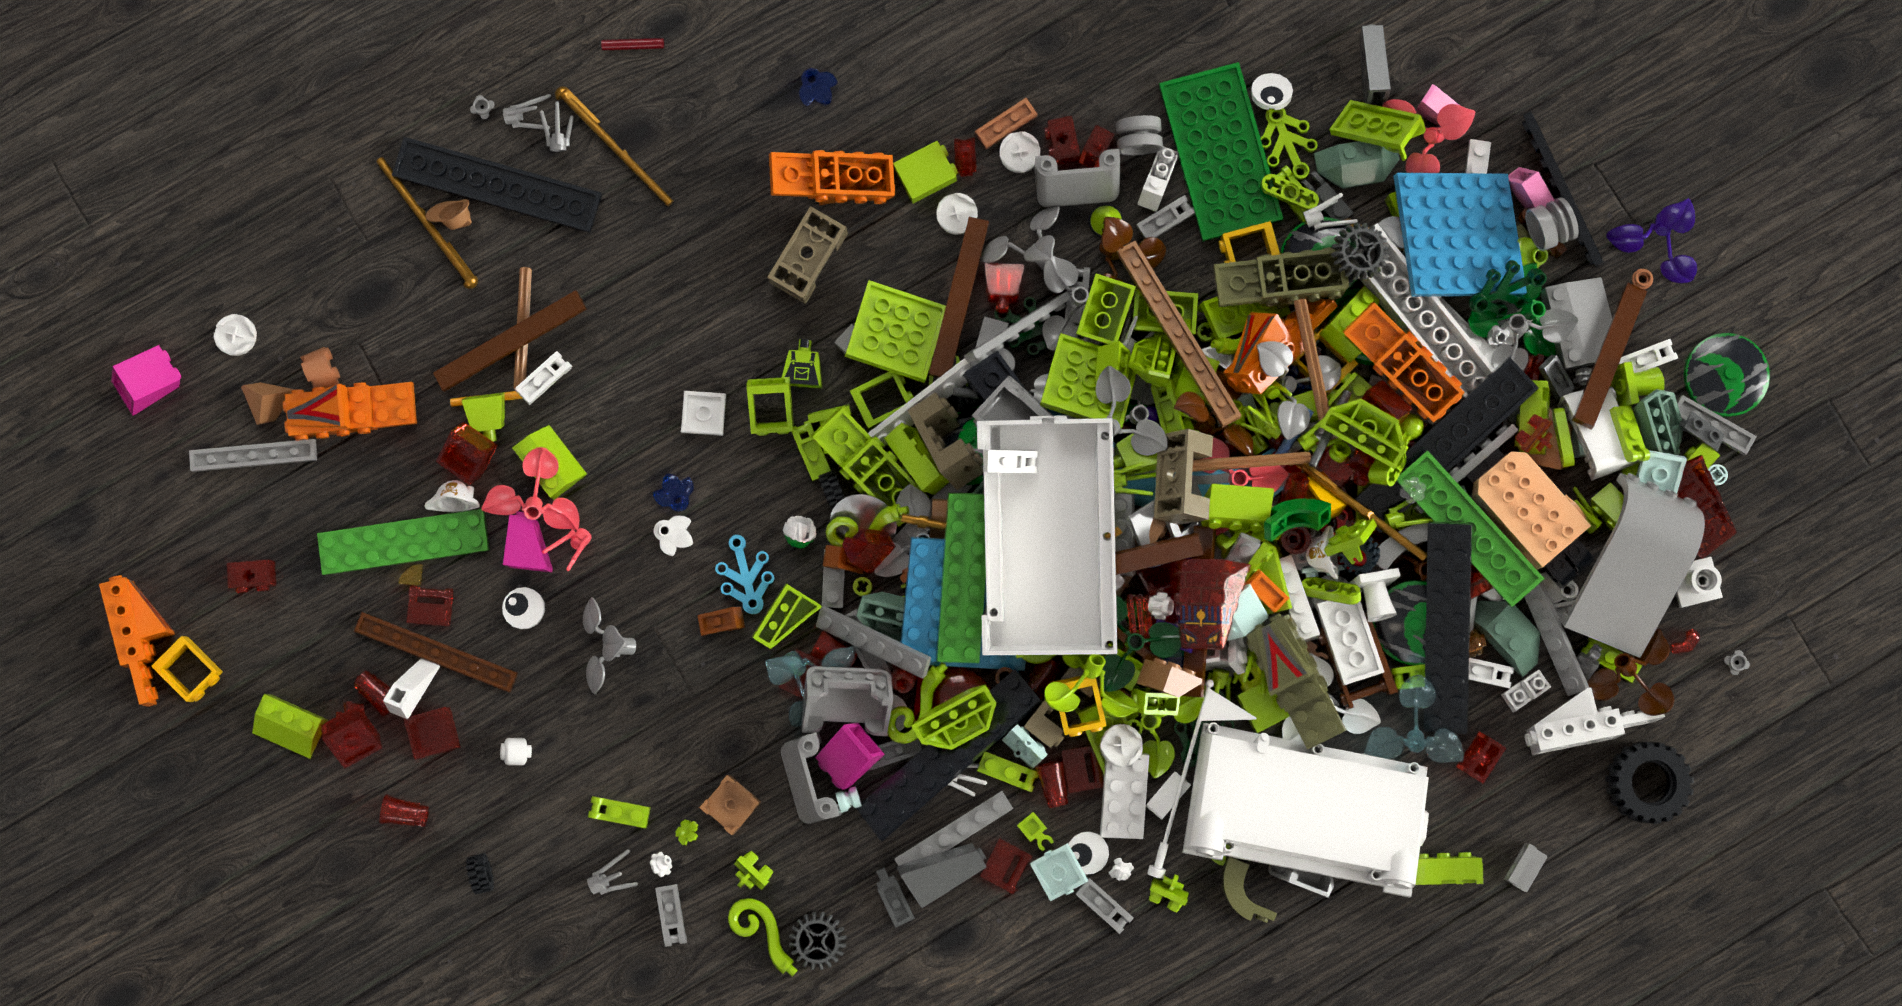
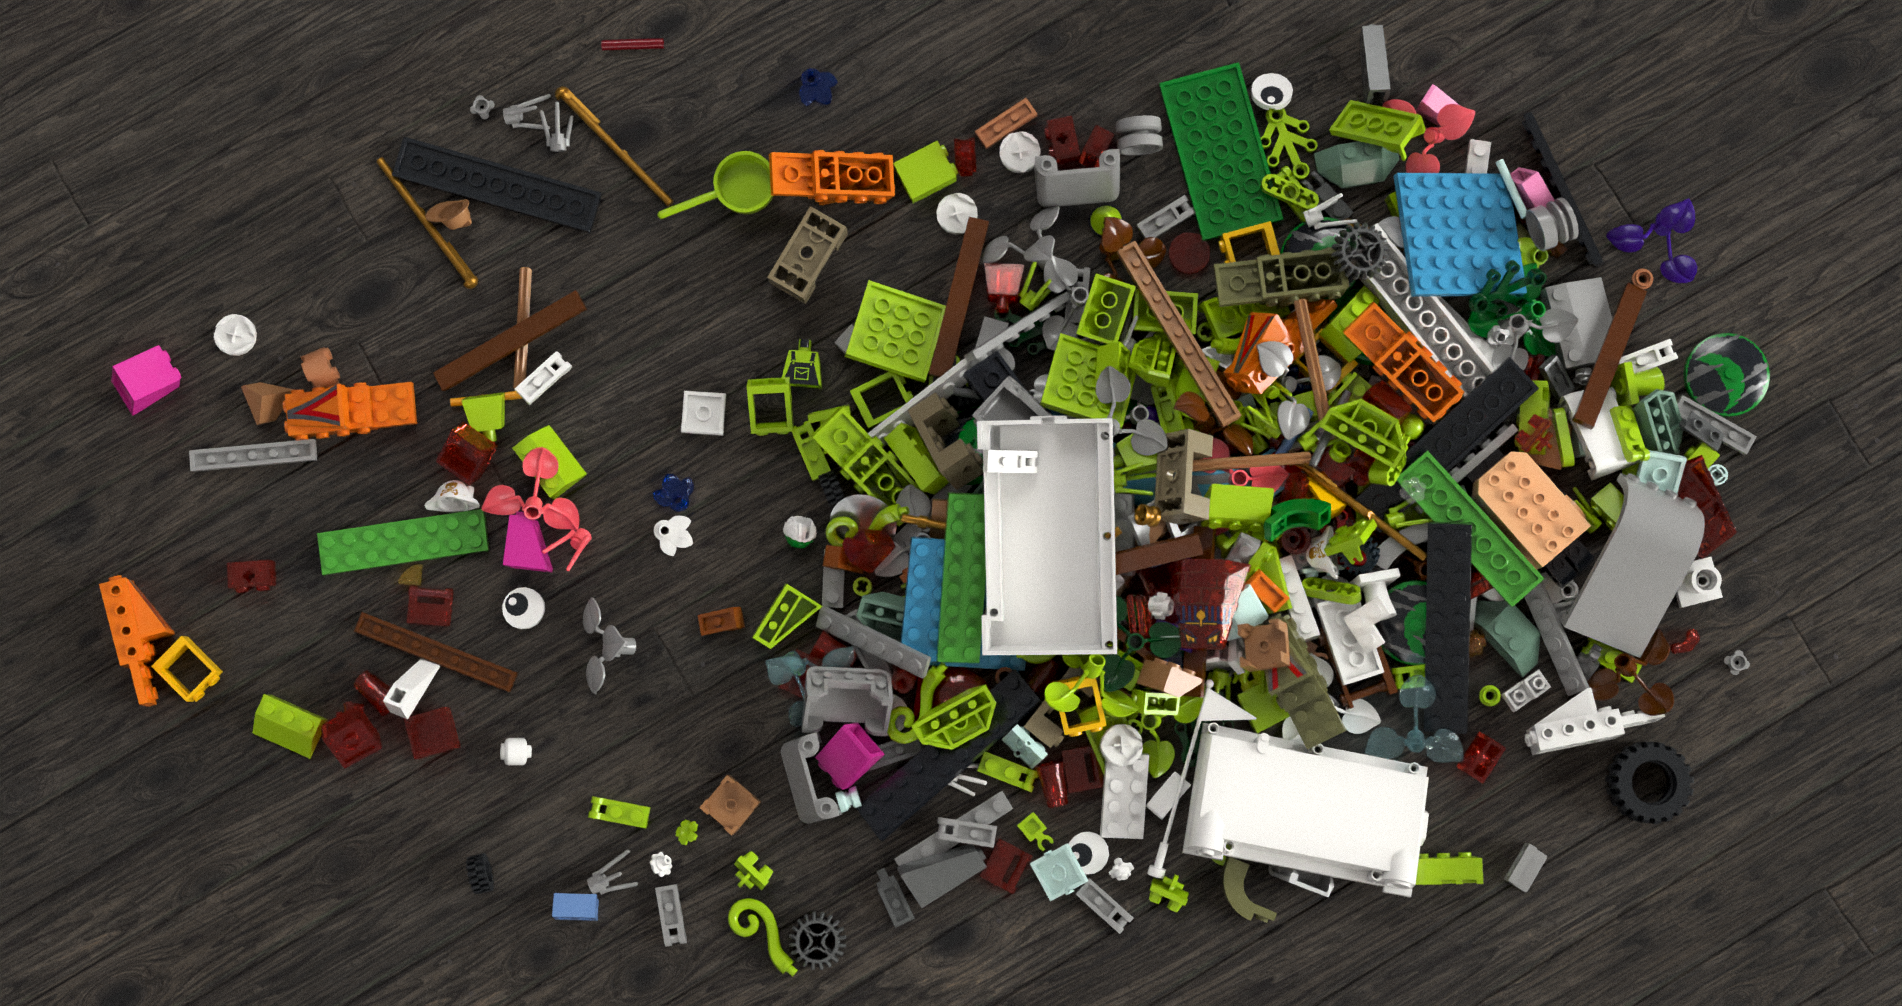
(403, 812): clear red plant -> none
(575, 907): none -> medium blue hinge
(739, 183): none -> lime piece
(746, 577): medium azure plant -> none
(966, 832): none -> light grey plate
(1032, 299): none -> lime plant
(1147, 515): none -> pearl gold wheel
(1158, 179): white slope -> none
(1189, 253): none -> clear red tile
(1265, 646): none -> medium nougat panel
(1362, 623): none -> white plate
(1487, 672): white plate -> none
(1496, 695): none -> lime plate
(1511, 188): none -> light aqua bar

